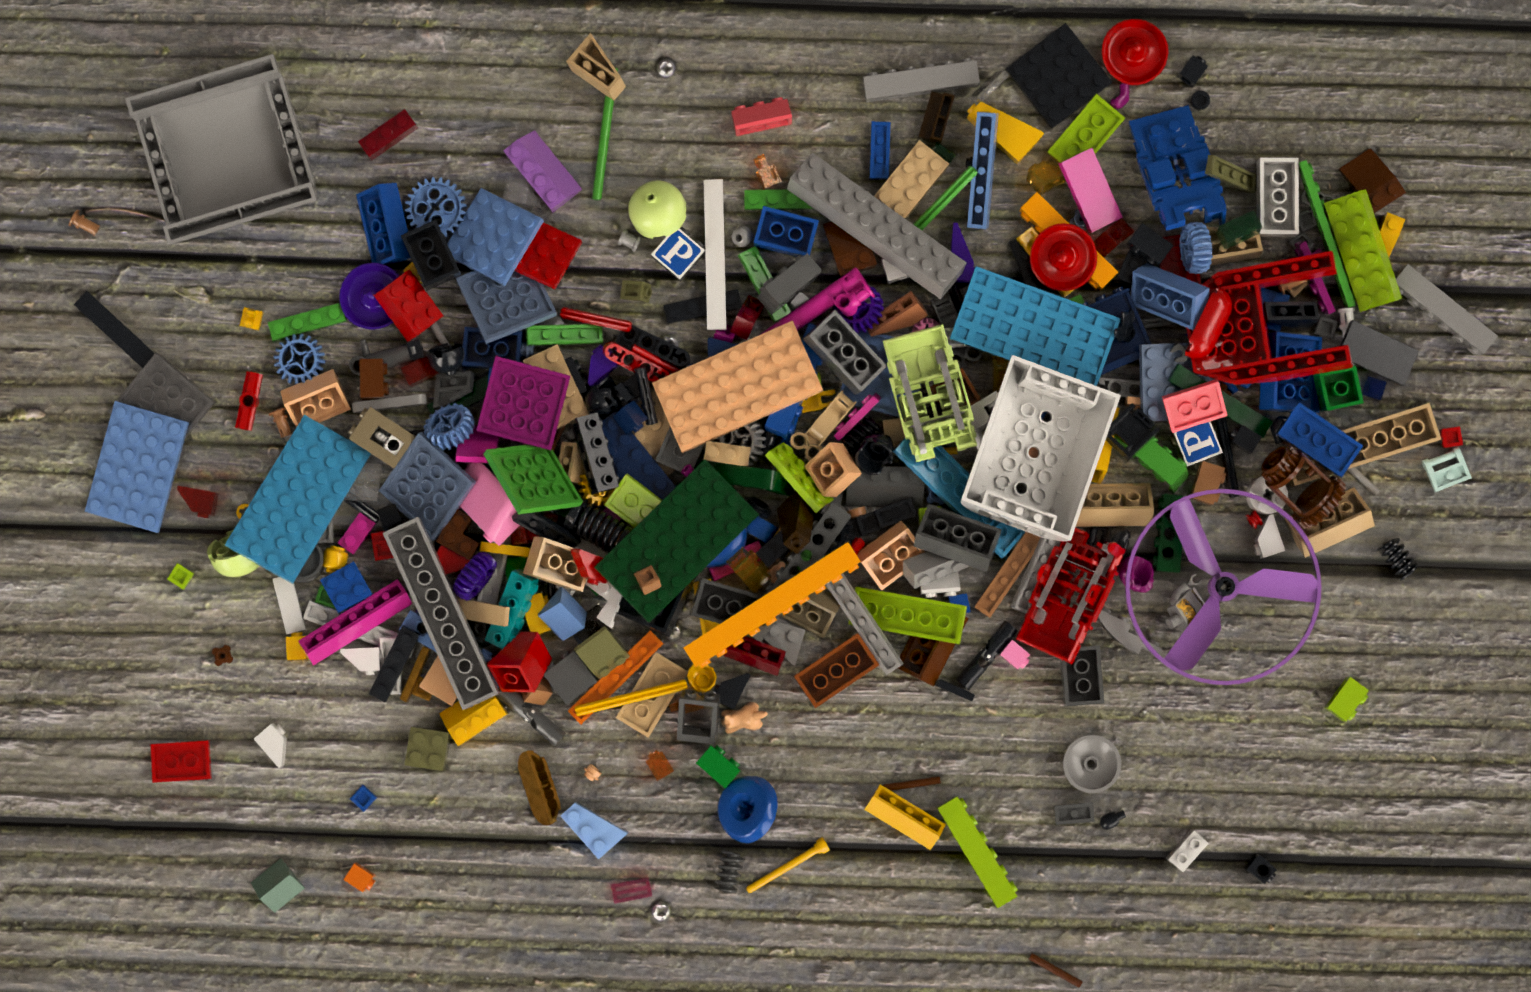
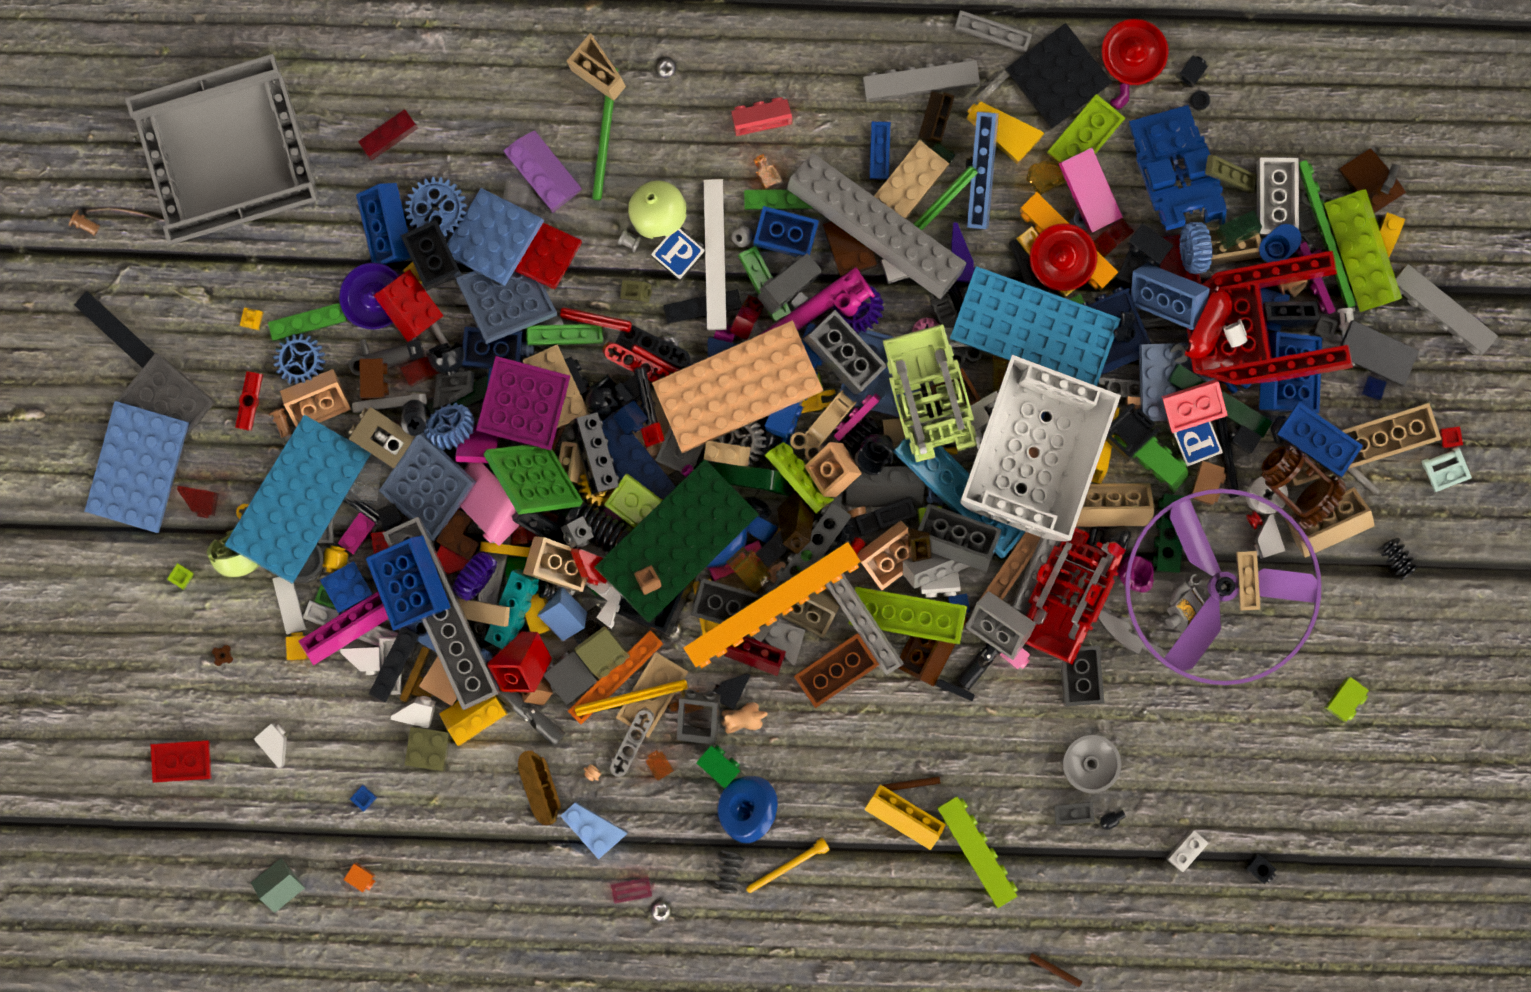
(408, 582): none -> blue slope
(413, 417): none -> black piece
(416, 712): none -> white slope
(546, 590): none -> black bush
(577, 533): none -> dark grey brick
(600, 365): dark purple slope -> none
(633, 743): none -> light grey beam
(652, 434): none -> red plate
(701, 679): yellow hair -> none
(899, 315): nougat slope -> none
(919, 545): none -> dark brown slope
(992, 31): none -> light grey tile
(1000, 625): none -> light grey slope
(1235, 333): none -> white piece
(1248, 580): none -> tan plate
(1280, 243): none -> blue piece
(1338, 389): green brick -> none
(1391, 178): none -> dark grey bar

